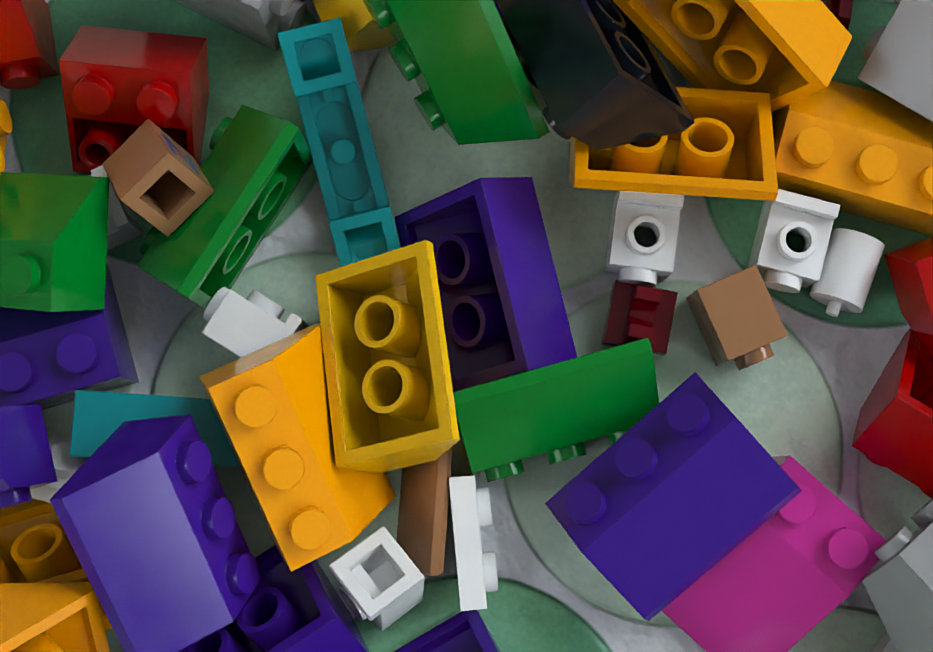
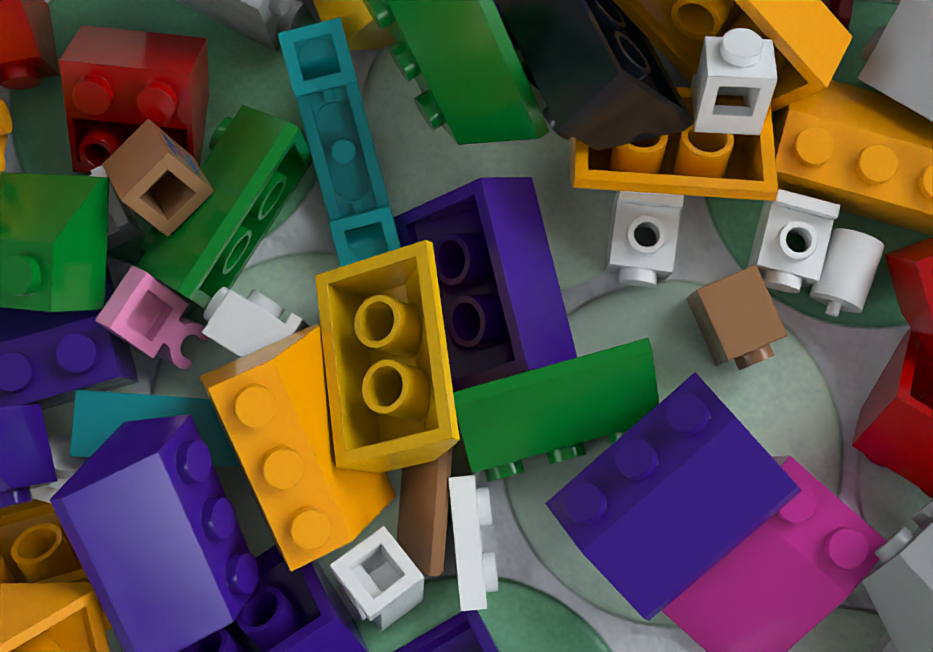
(149, 318): none -> bright pink plate
(638, 314): dark red tile -> none
(734, 66): none -> white brick

